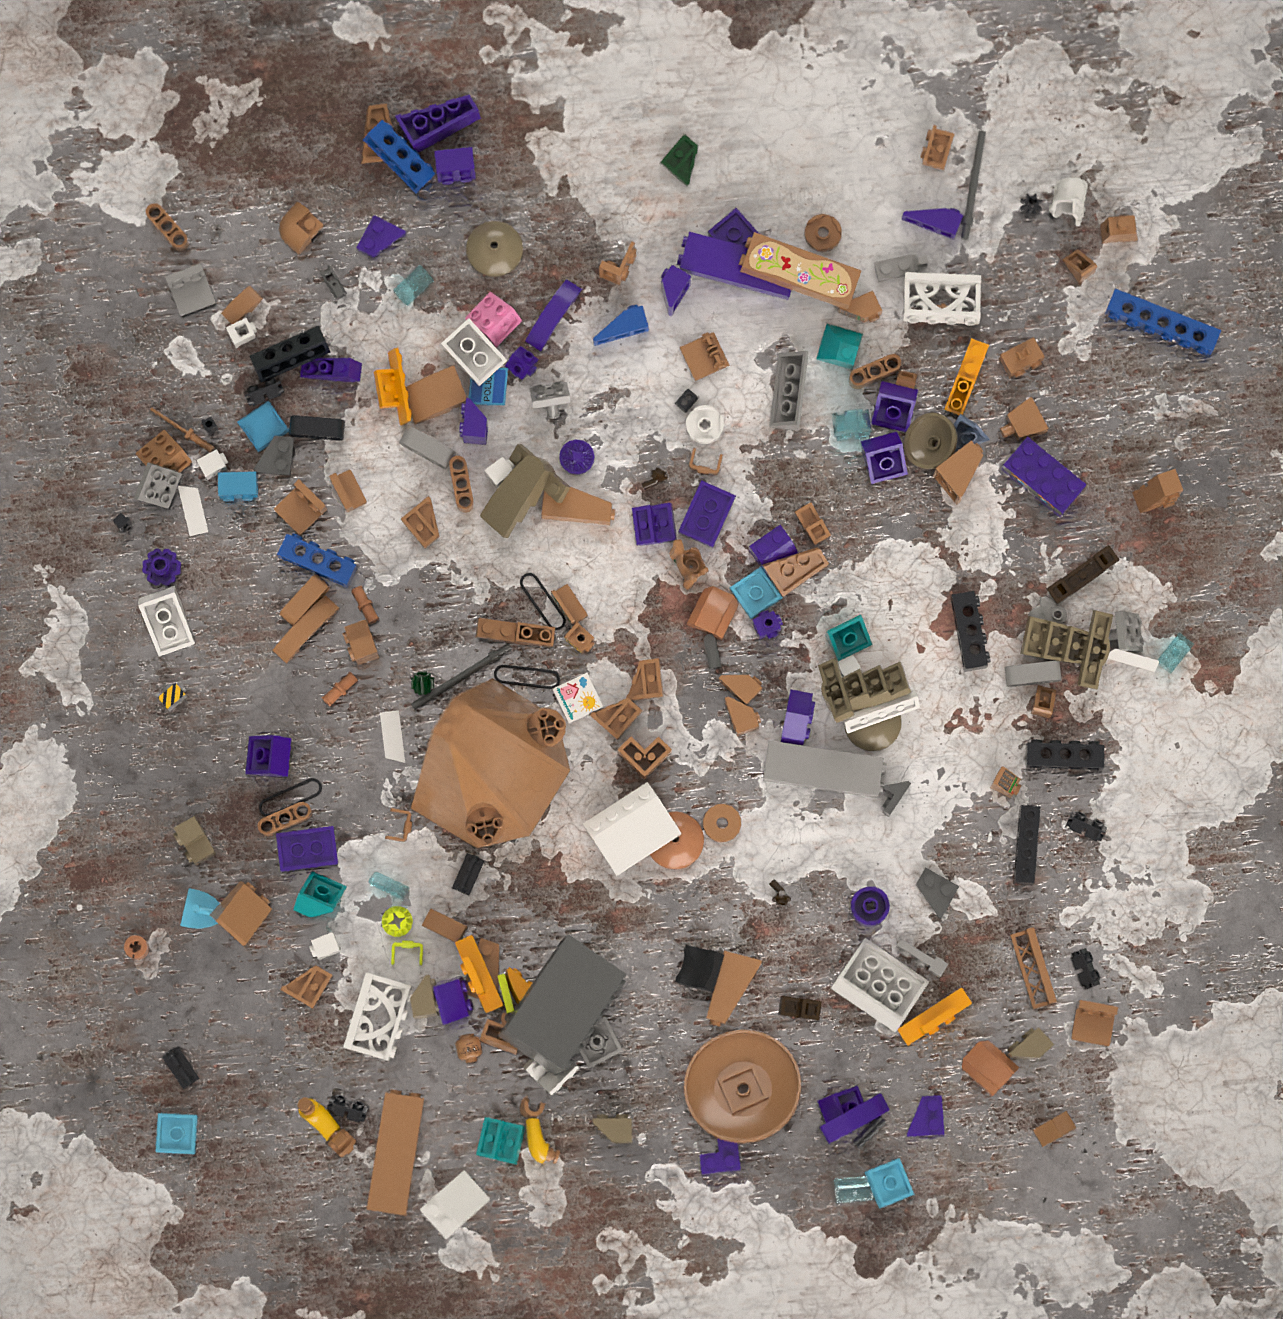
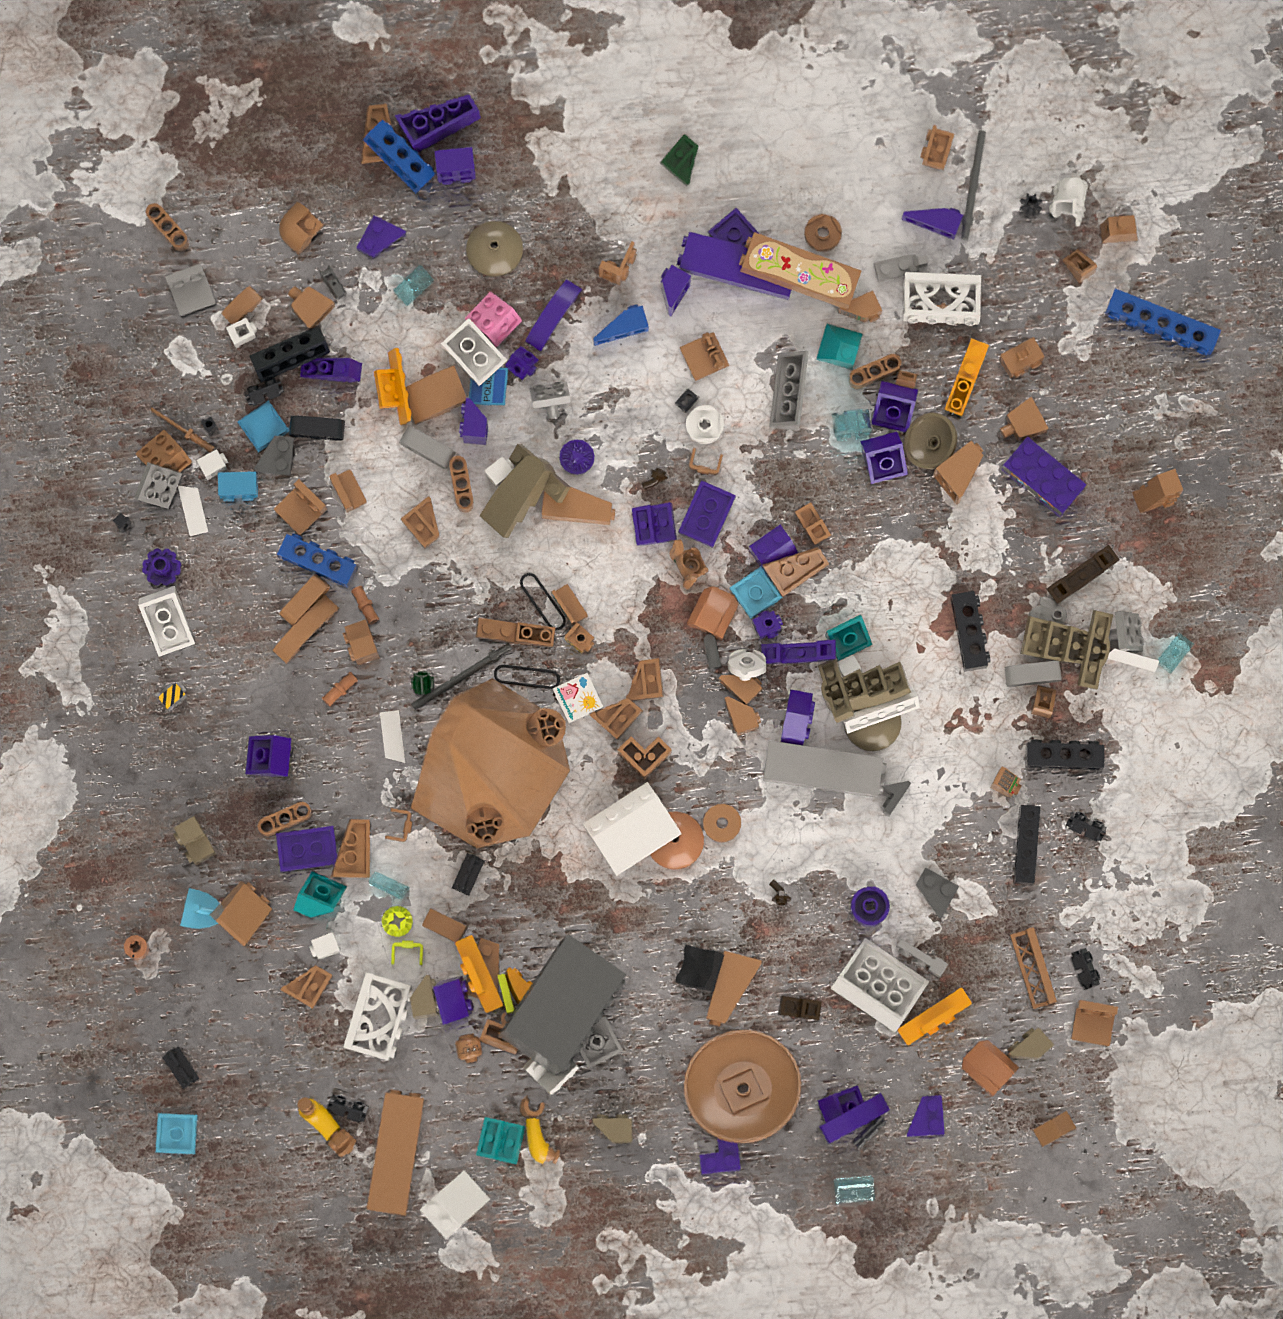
(288, 789): black piece -> none
(310, 306): none -> medium nougat torso
(354, 852): none -> medium nougat wing
(747, 664): none -> white plate
(799, 652): none -> dark purple slope
(889, 1183): medium azure tile -> none
(968, 431): sand blue slope -> none

